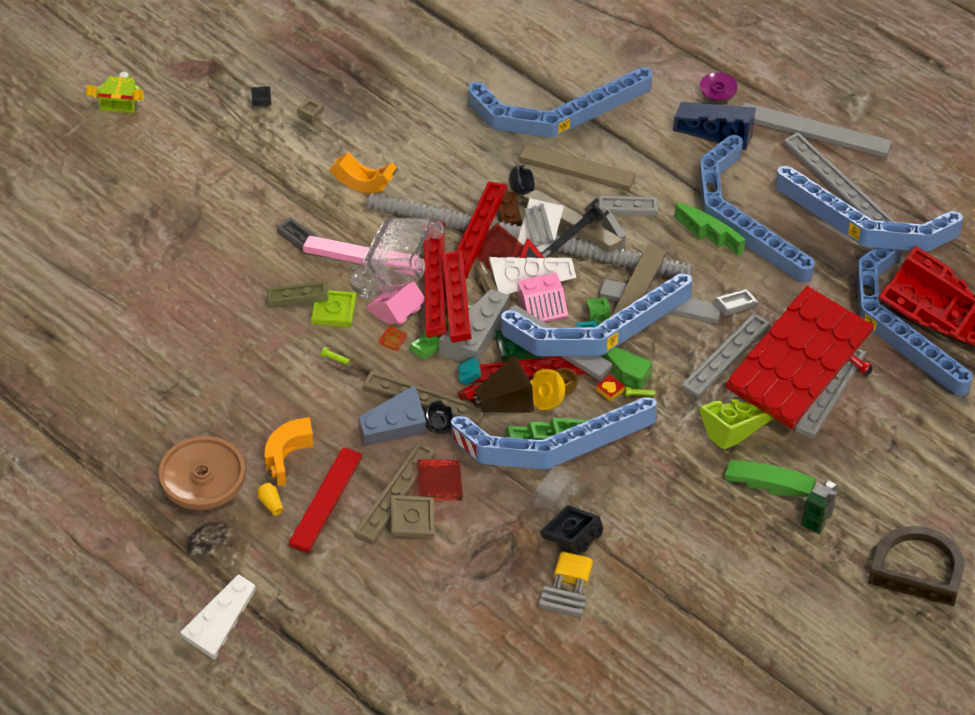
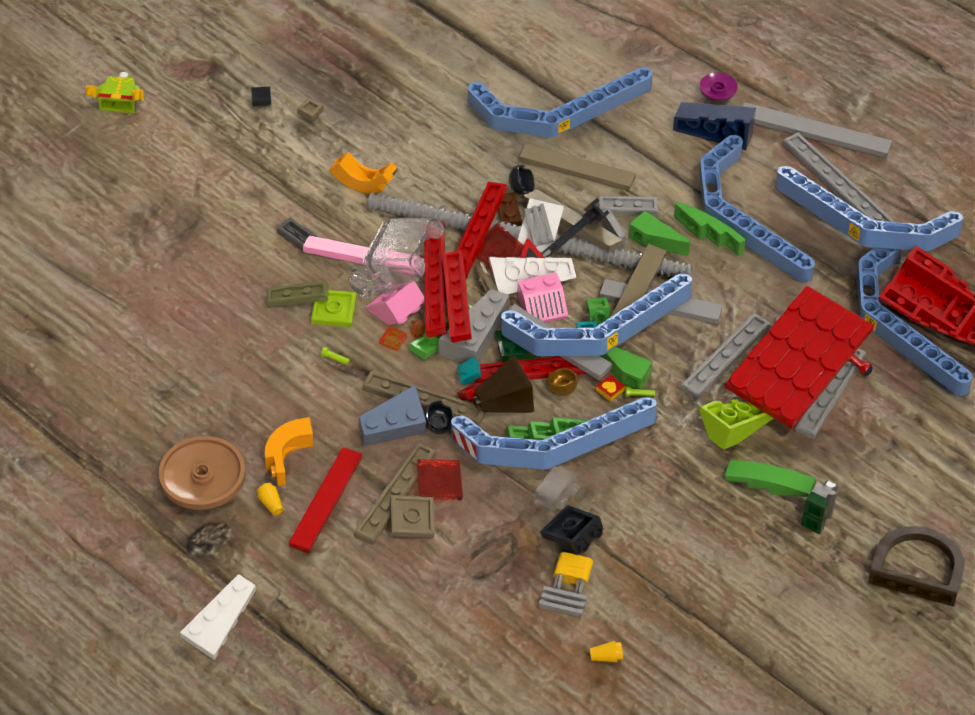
(417, 328): none -> clear orange plate
(547, 389): yellow tile -> none
(607, 652): none -> yellow cone
(649, 230): none -> bright green slope
(735, 302): light grey tile -> none

